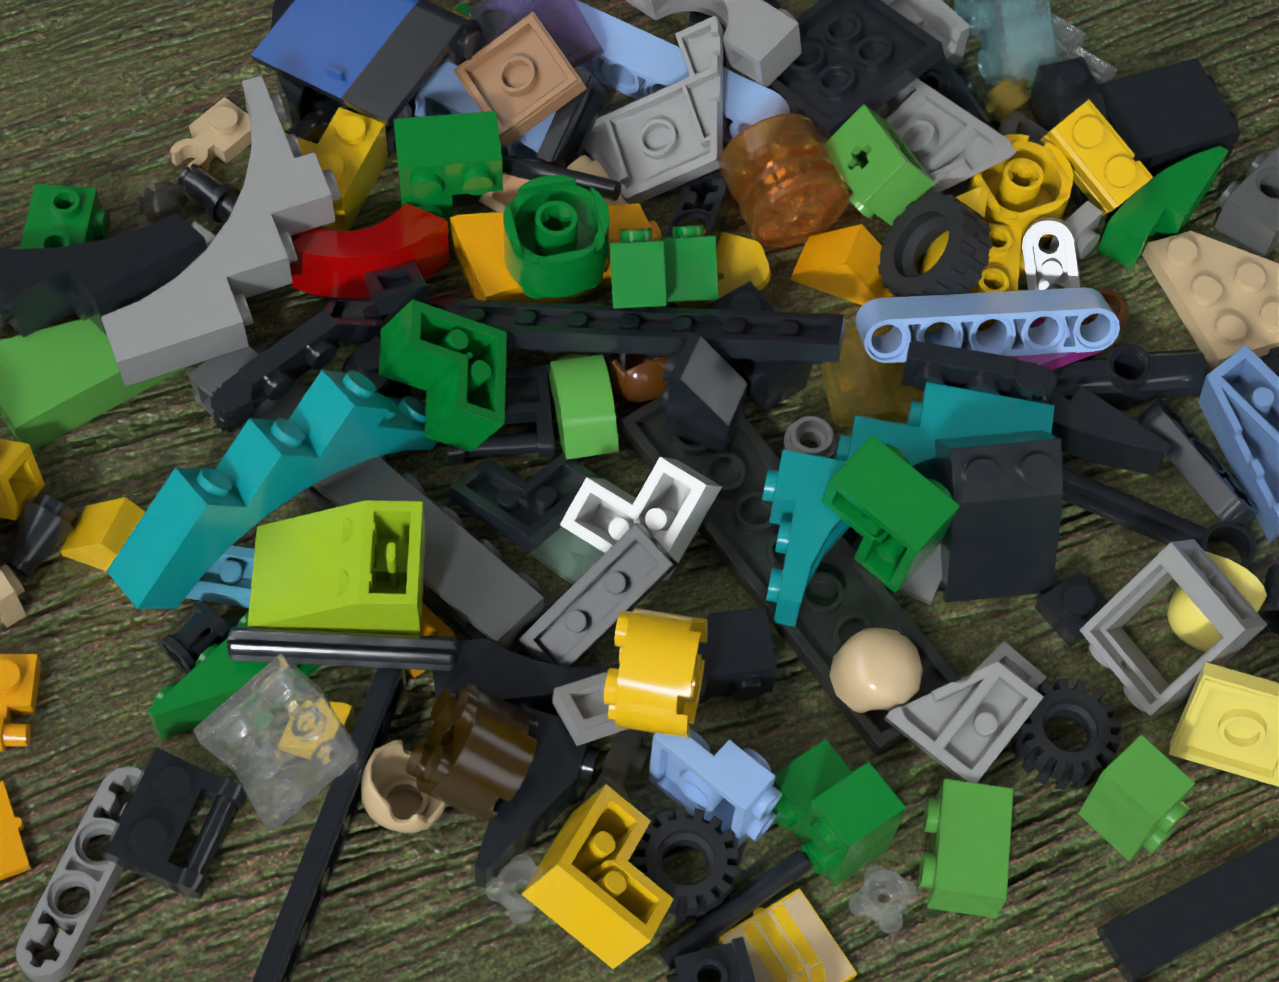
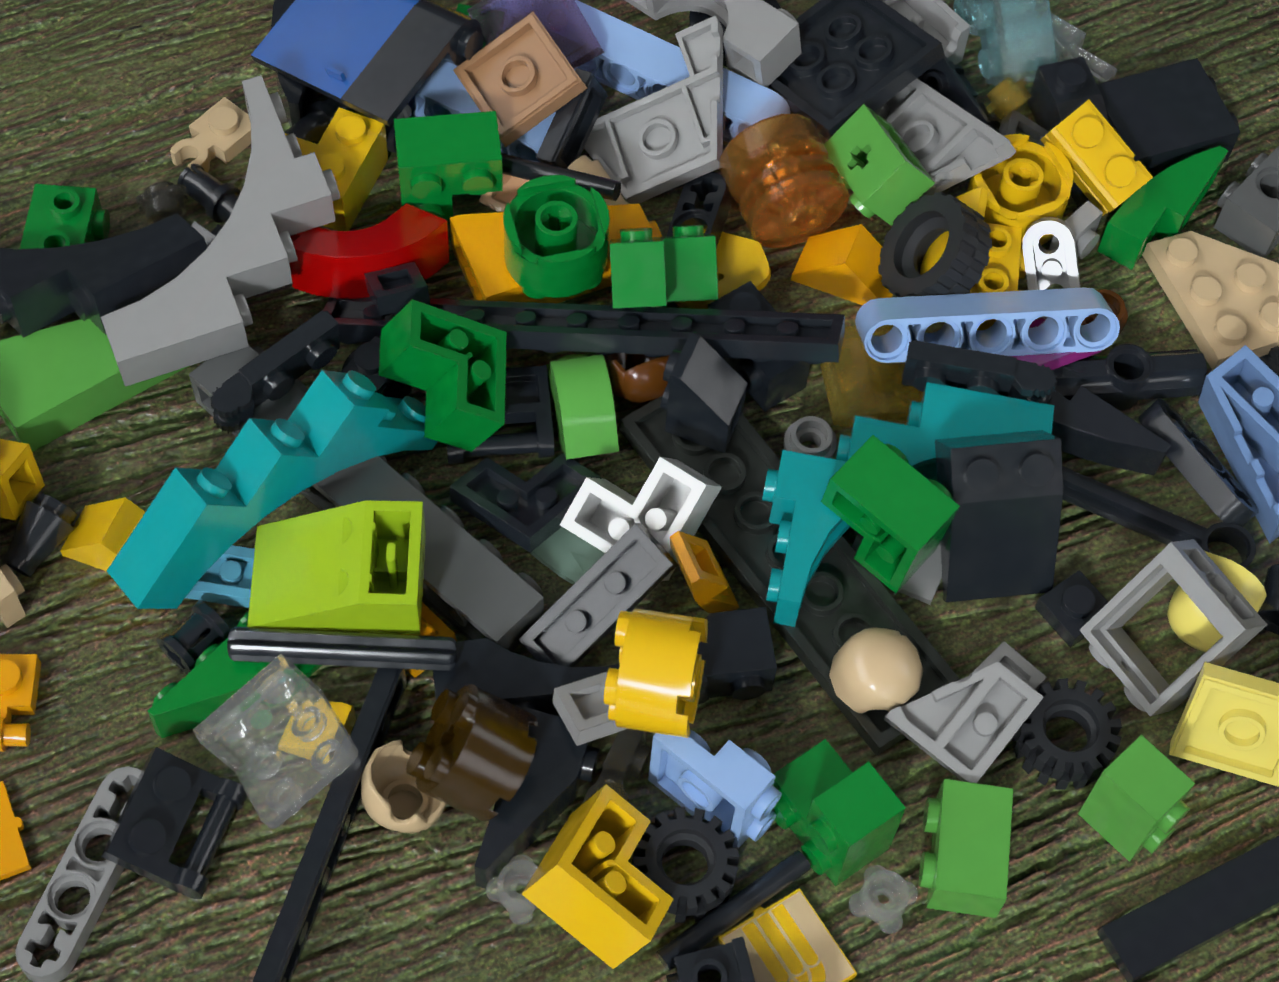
(702, 573): none -> light orange slope

